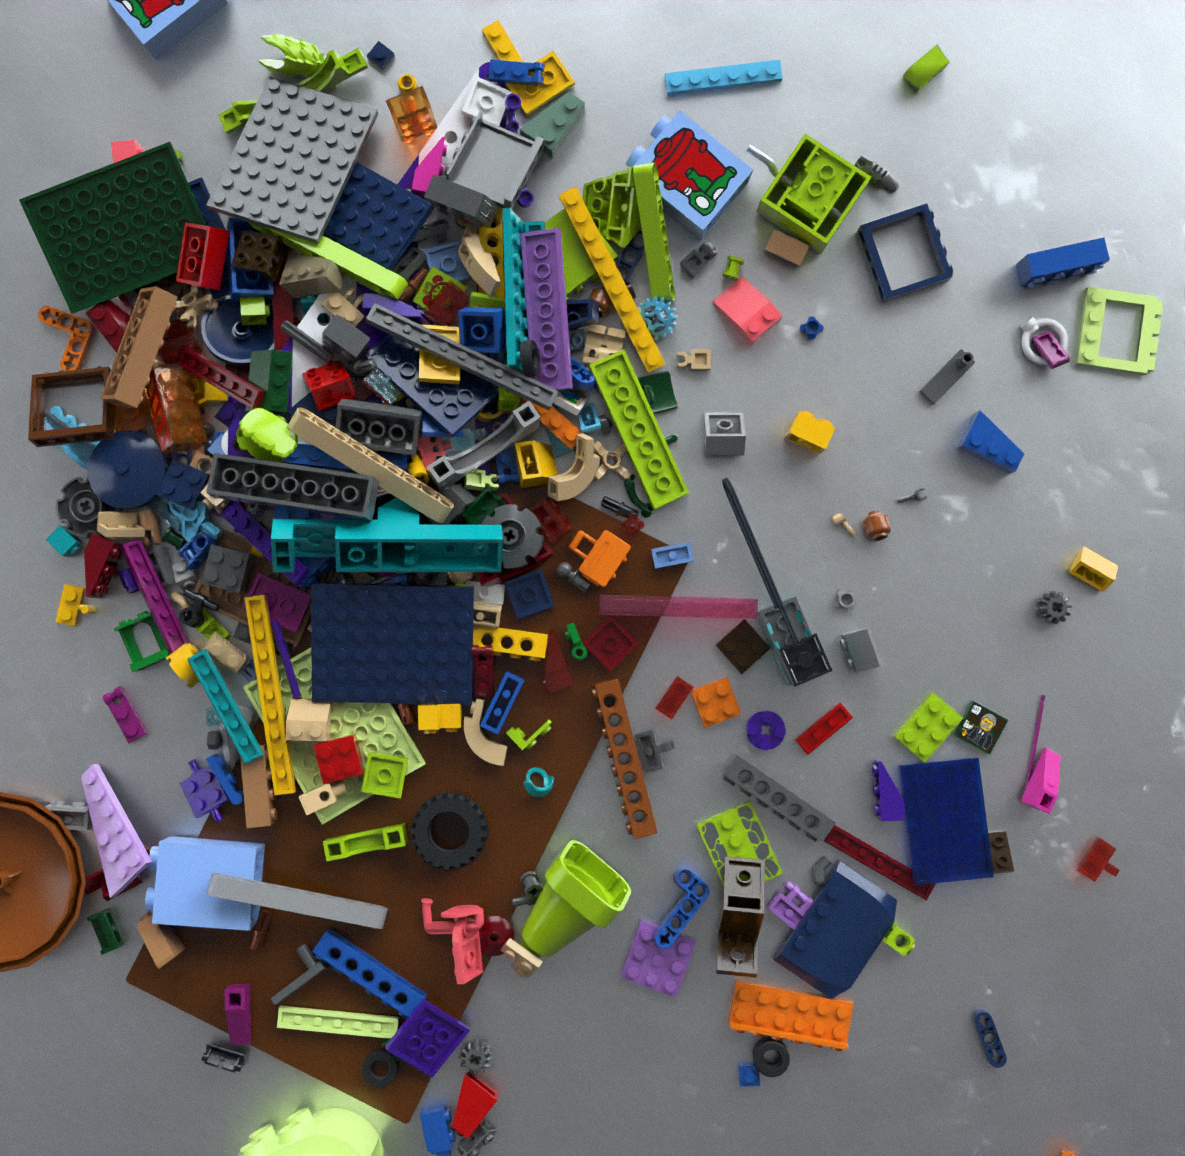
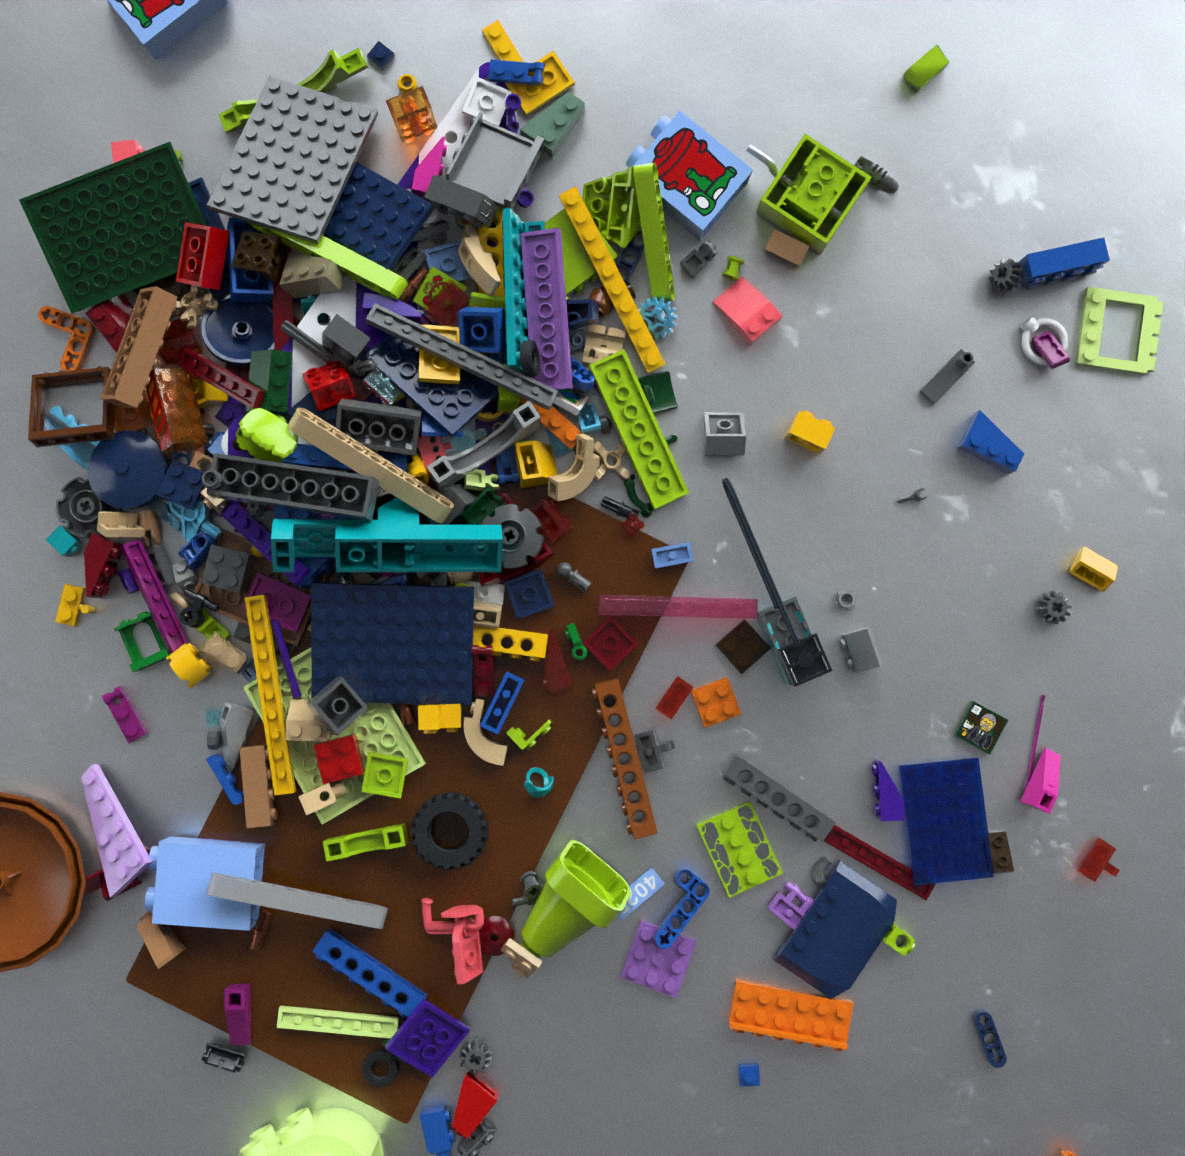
(73, 816): light grey bracket -> none
(106, 930): dark green hinge -> none
(174, 538): dark green bush -> none
(204, 792): dark purple plate -> none
(206, 479): none -> dark grey plate
(225, 706): teal tile -> none
(254, 311): lime brick -> none
(299, 59): lime head -> none
(314, 969): dark grey piece -> none
(337, 705): none -> dark grey brick
(338, 304): tan hinge -> none
(603, 558): orange piece -> none
(641, 890): none -> light blue sticker
(699, 359): tan plate -> none
(723, 77): medium azure plate -> none
(740, 917): dark brown bracket -> none
(777, 730): dark purple plate -> none
(777, 1068): black tyre -> none
(815, 324): blue plate -> none
(823, 728): red tile -> none
(840, 519): tan hand -> none
(876, 265): dark blue window -> none
(876, 525): dark orange head -> none
(928, 727): lime plate -> none
(999, 278): none -> dark grey gear

